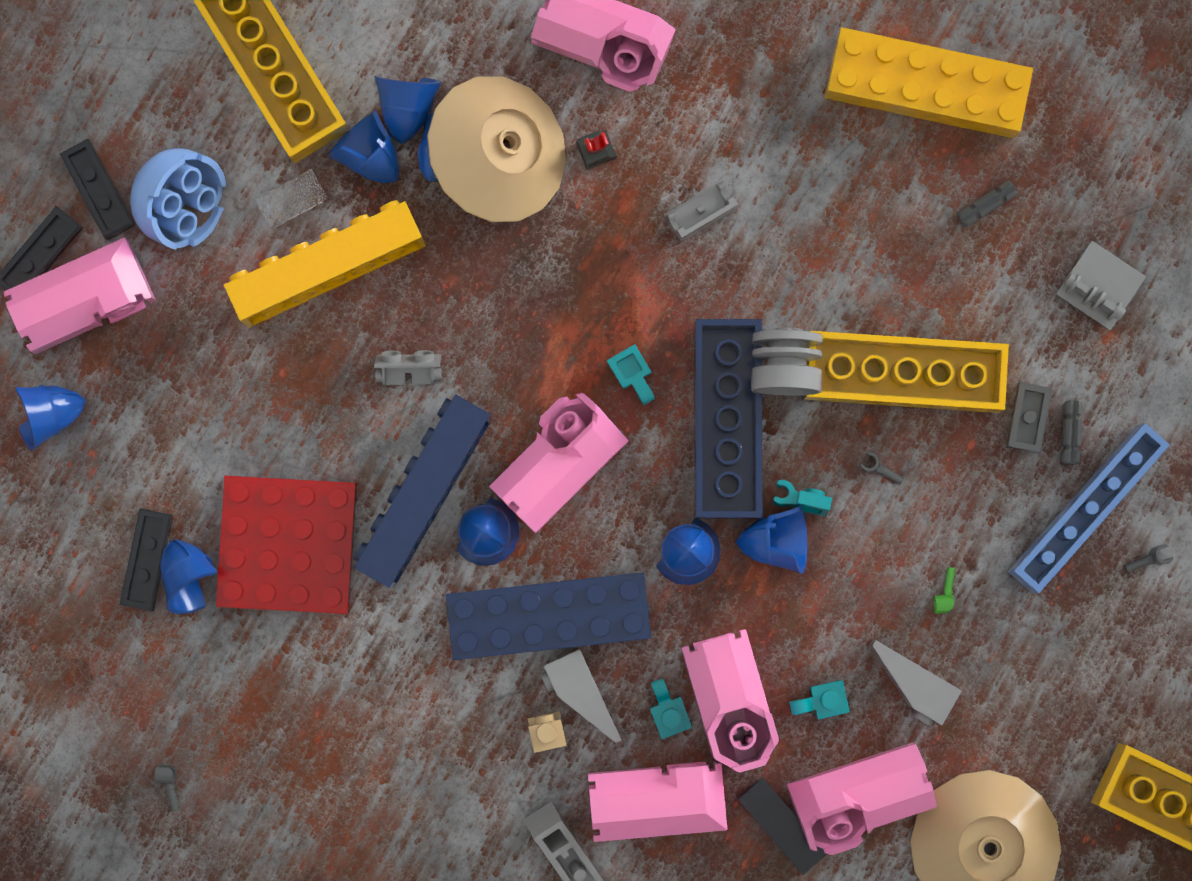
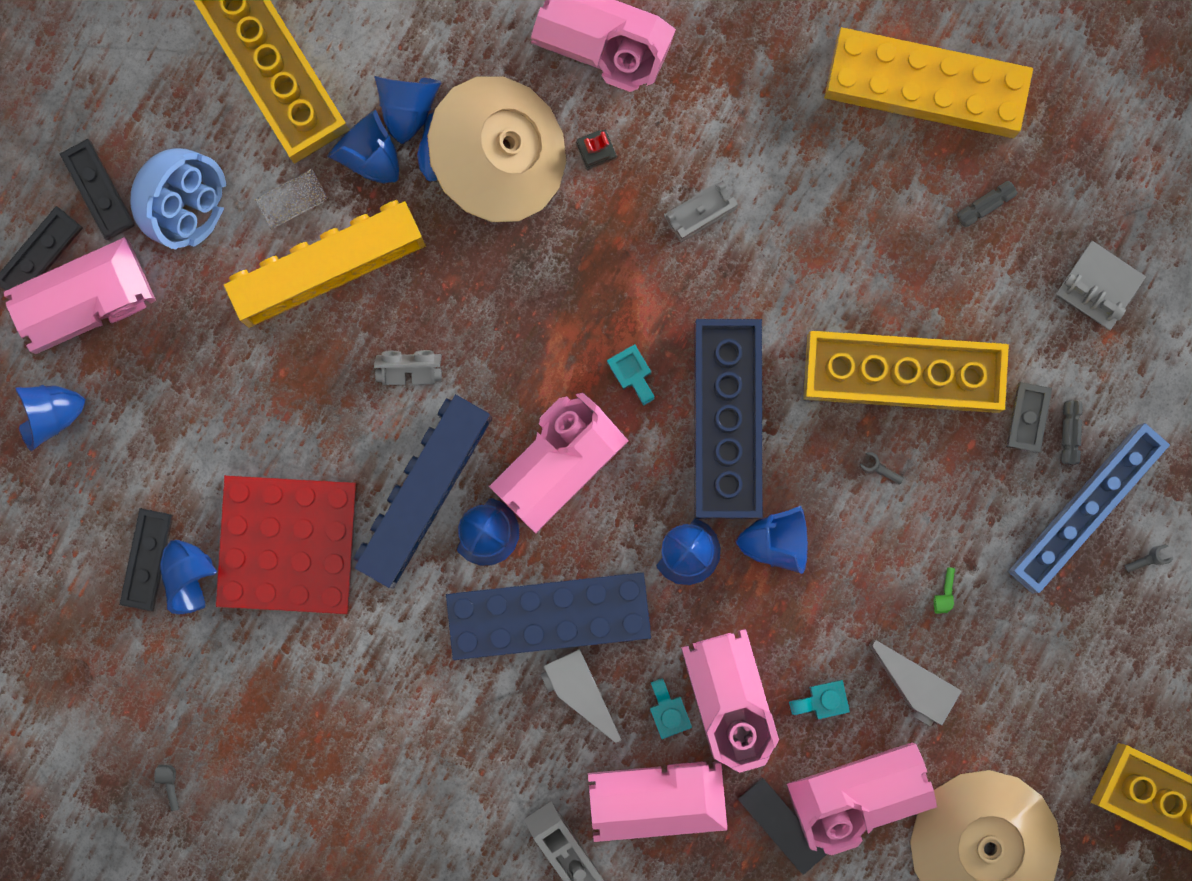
(547, 732): tan brick -> none
(786, 362): light grey wheel -> none
(811, 500): teal plate -> none

